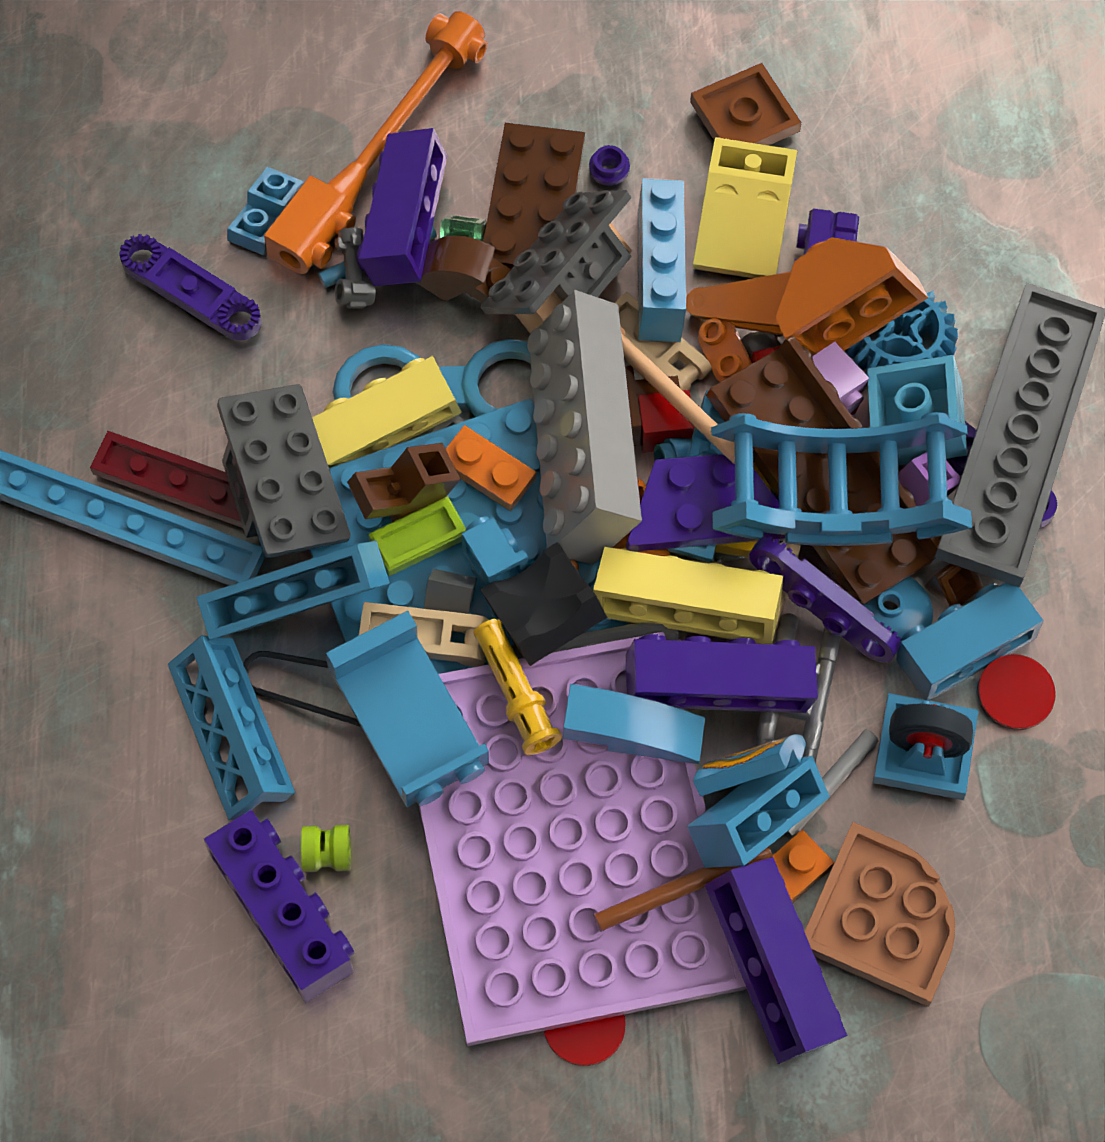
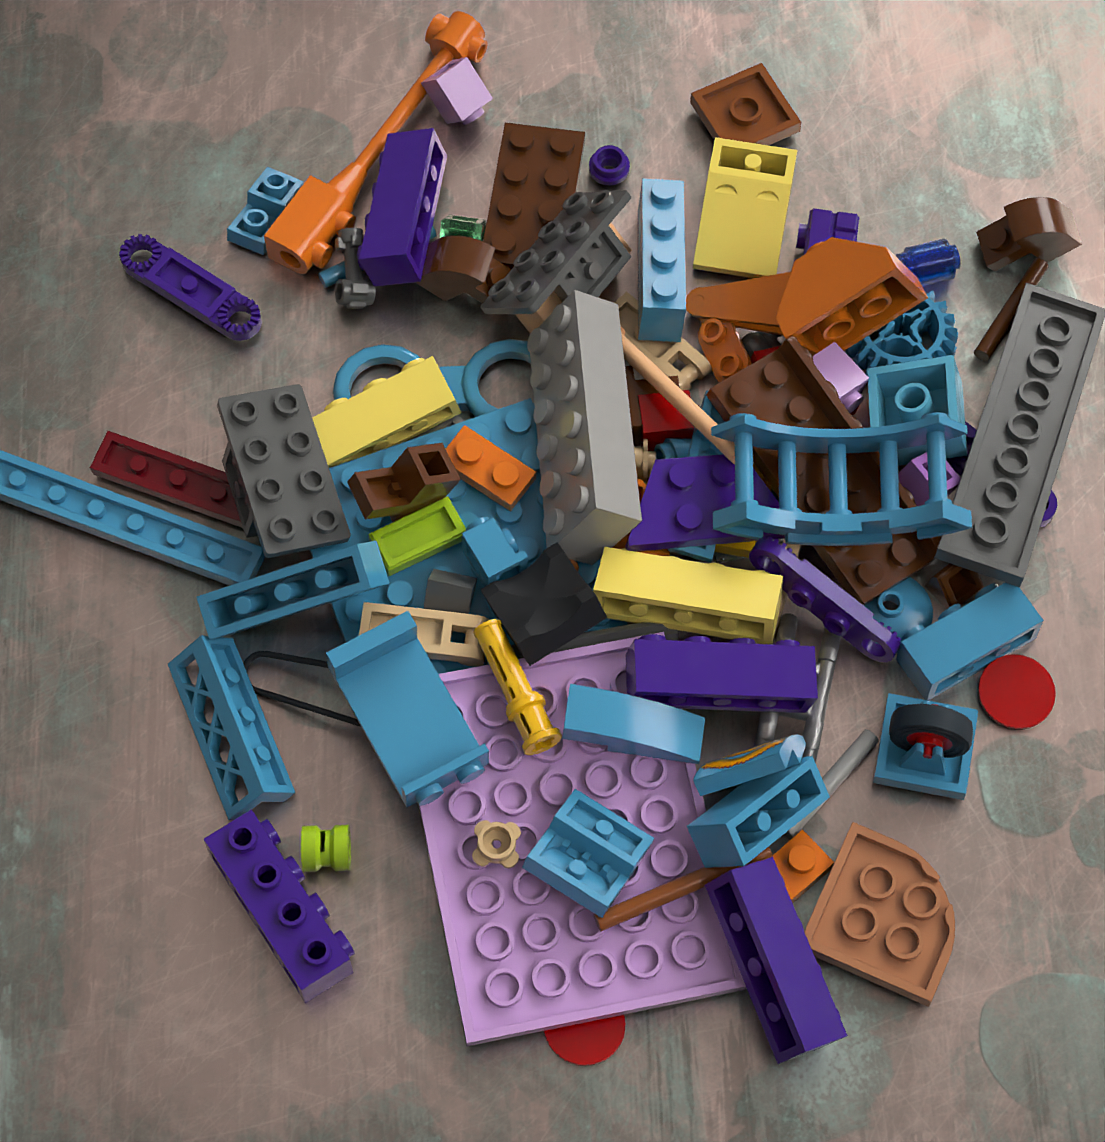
(457, 91): none -> lavender brick
(489, 832): none -> tan plate
(588, 853): none -> dark azure slope
(644, 461): none -> tan plate
(931, 261): none -> clear blue brick
(1006, 315): none -> reddish brown bar
(1030, 226): none -> reddish brown brick

